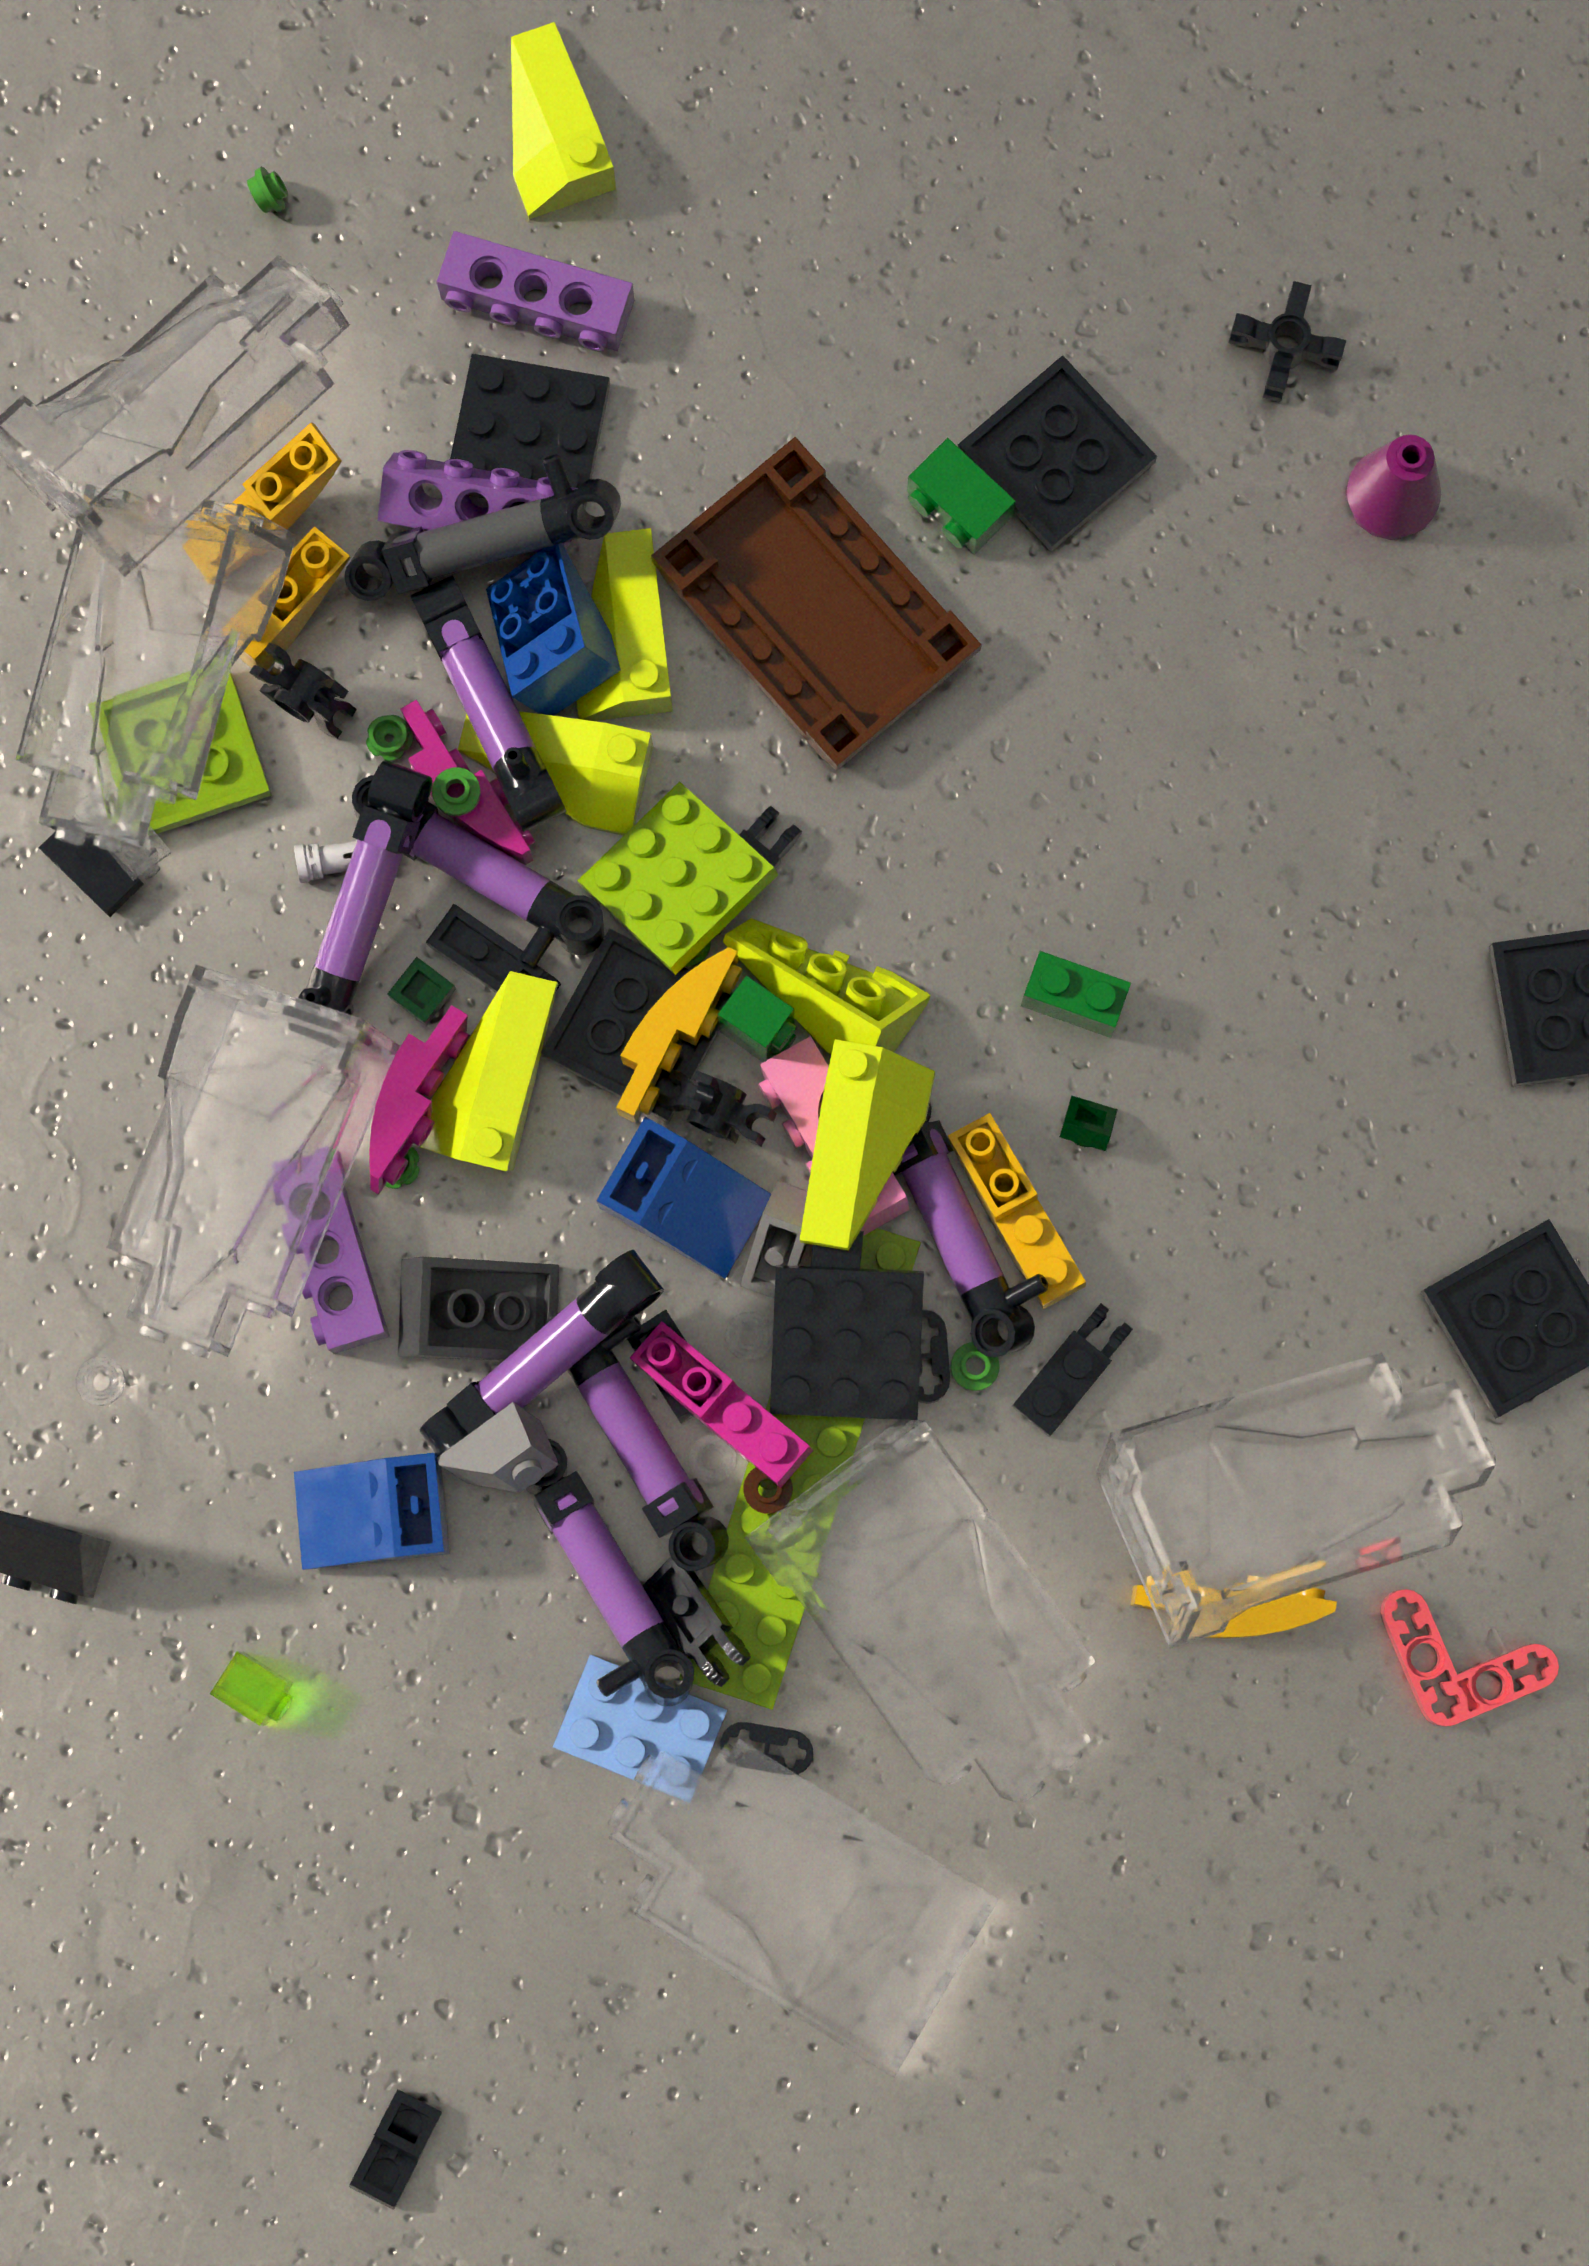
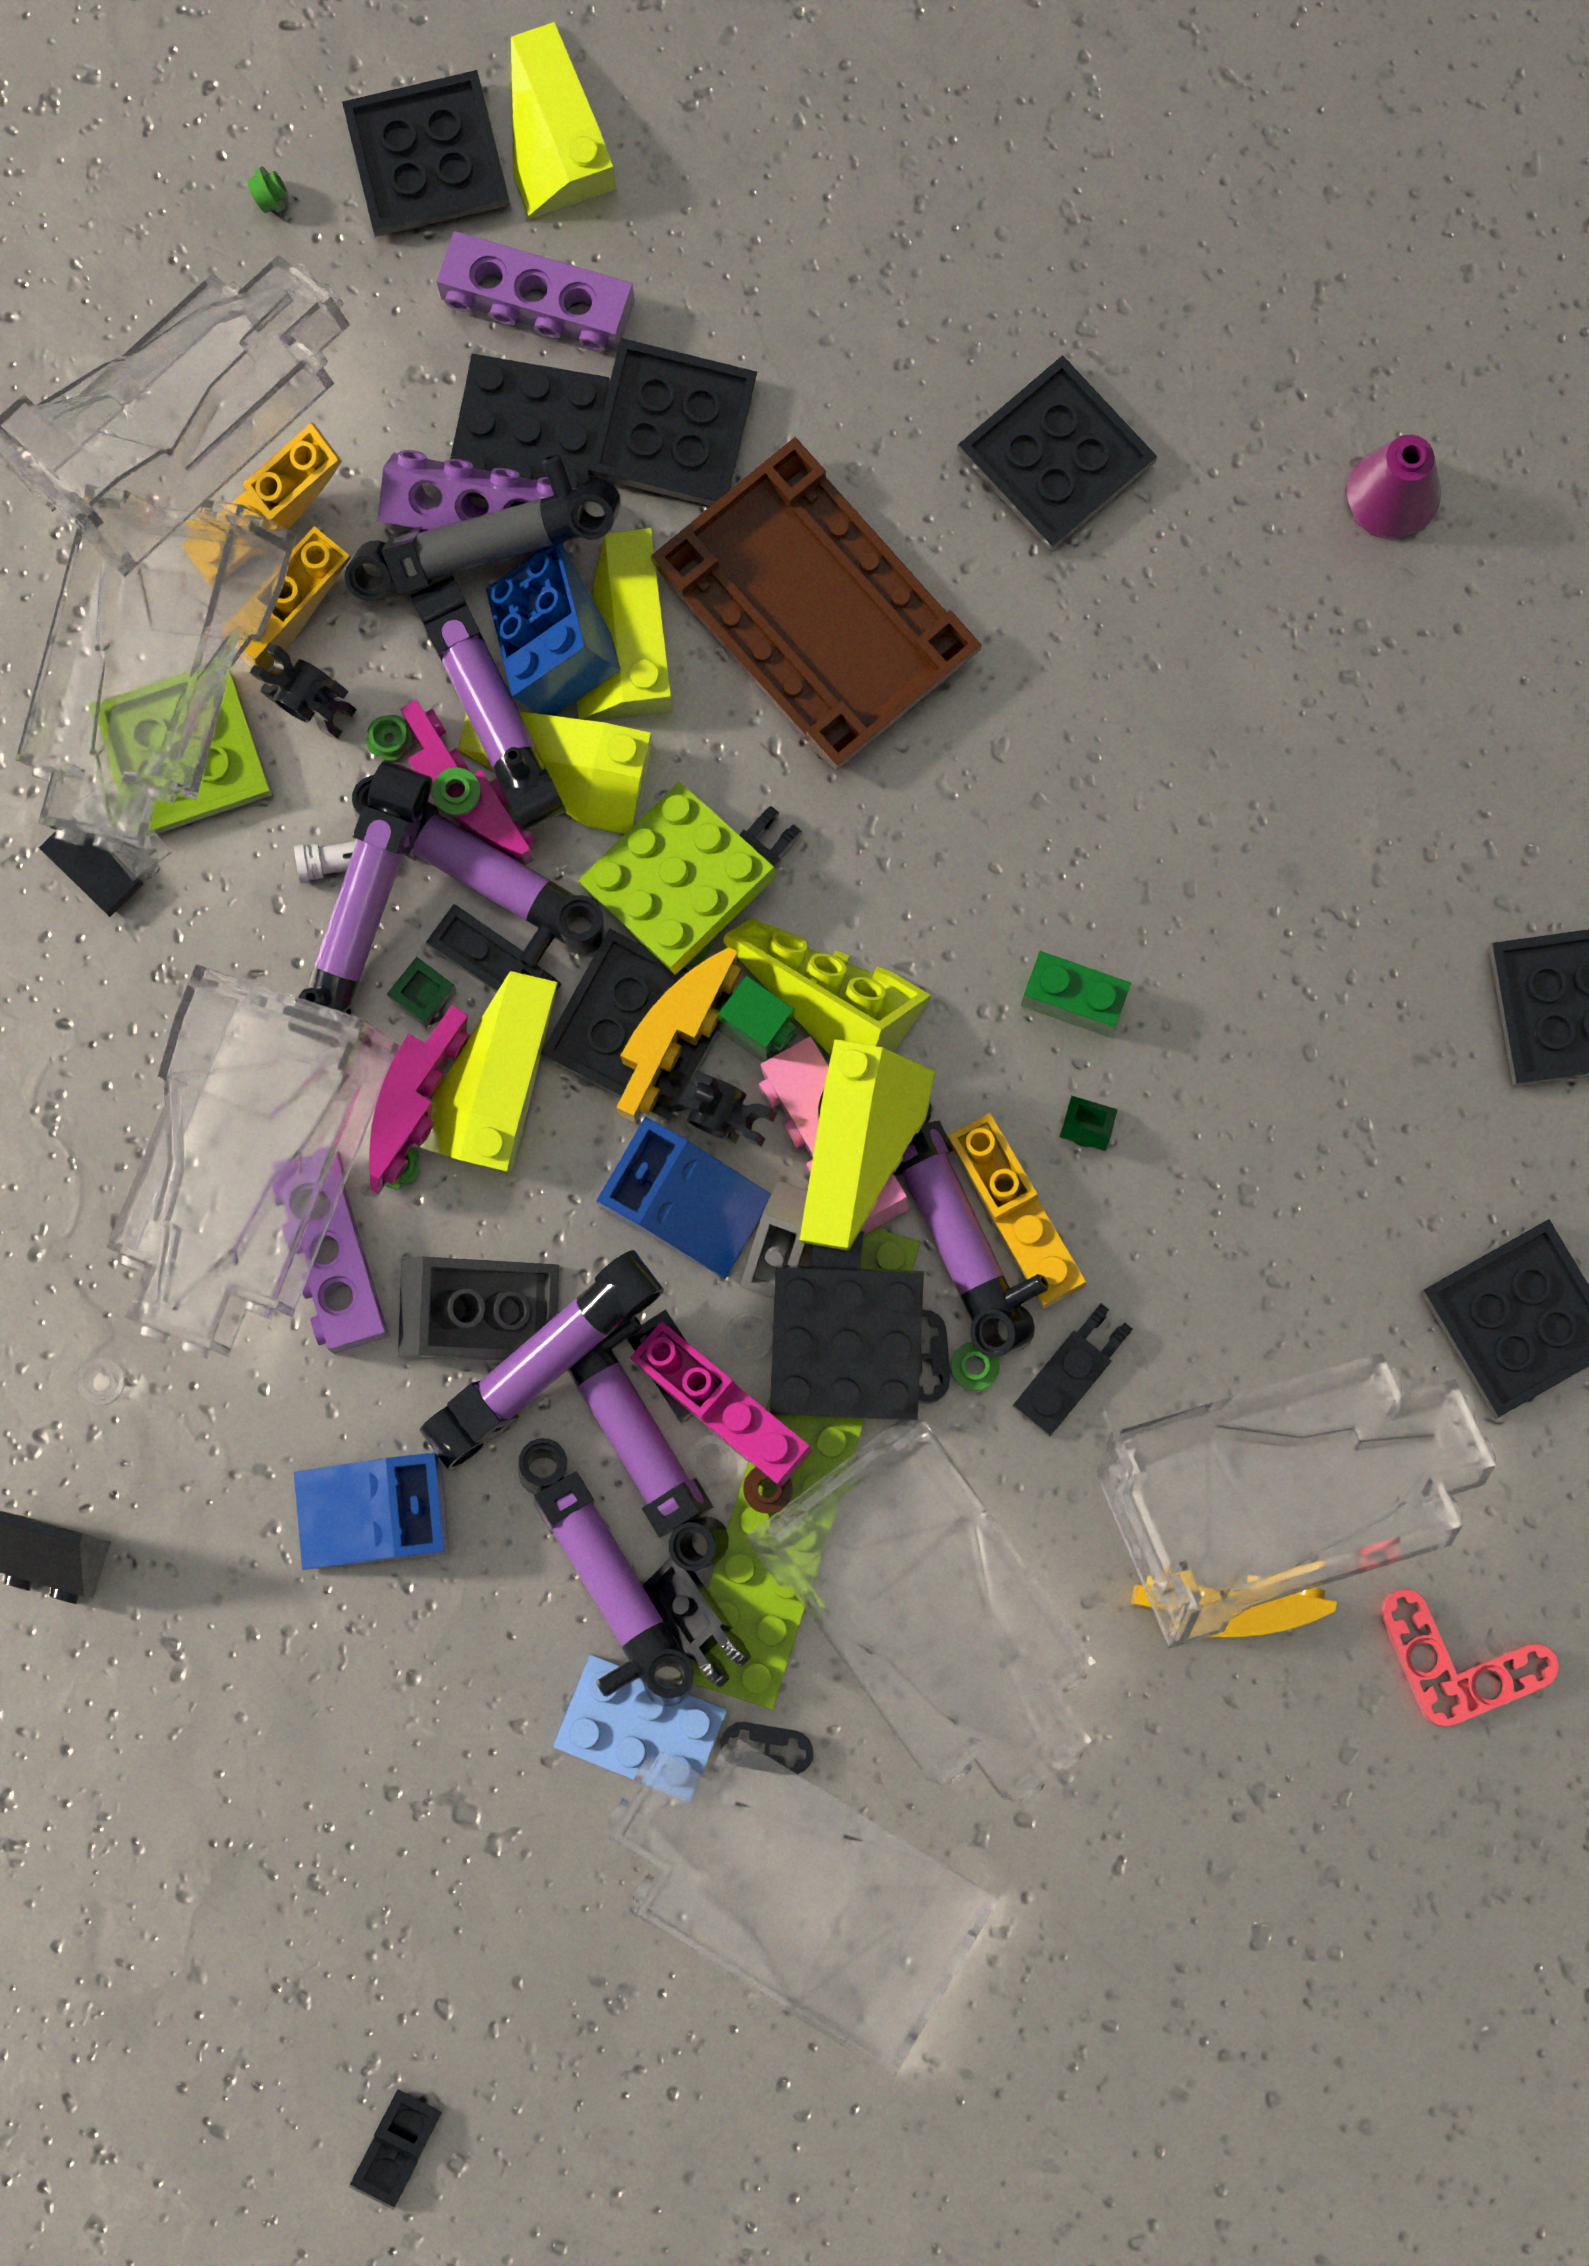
(253, 1689): clear neon green brick -> none
(426, 153): none -> black plate
(502, 1452): light grey slope -> none
(672, 423): none -> black plate
(959, 497): green brick -> none
(1318, 349): black pin -> none

